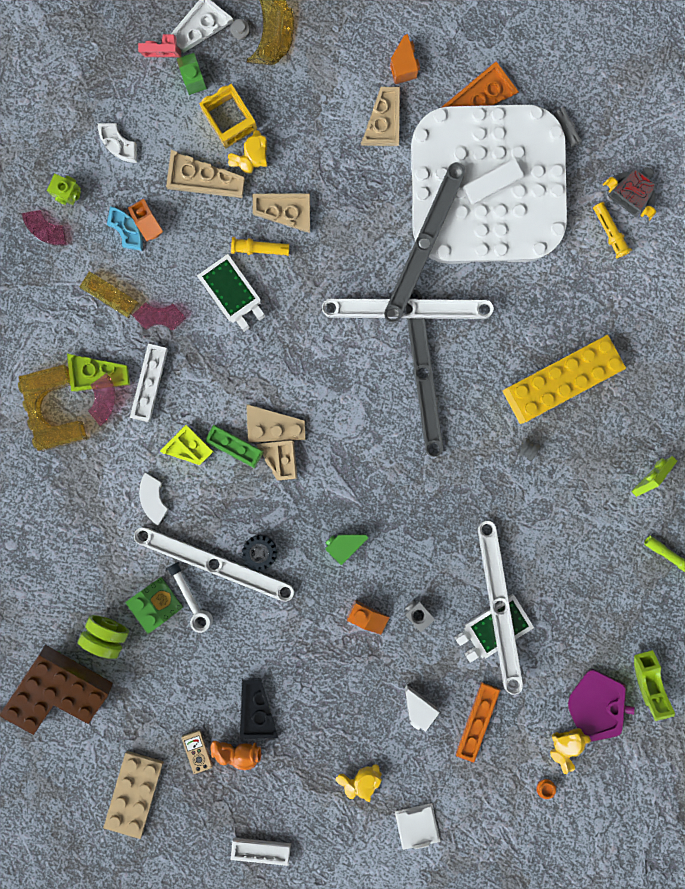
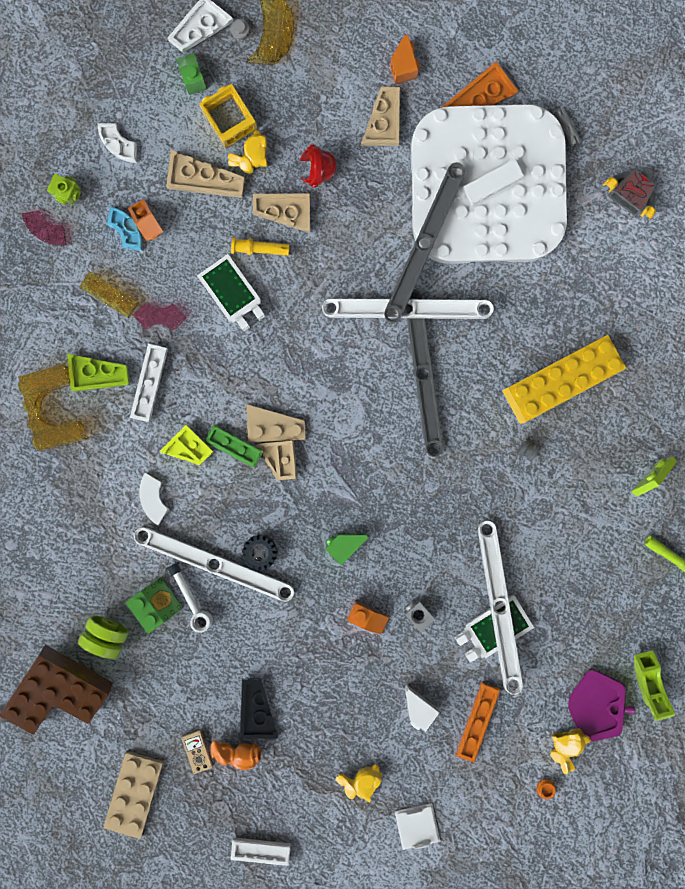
(104, 399): clear pink tile -> none
(167, 48): coral hinge -> none
(322, 165): none -> red helmet
(616, 238): yellow pin -> none

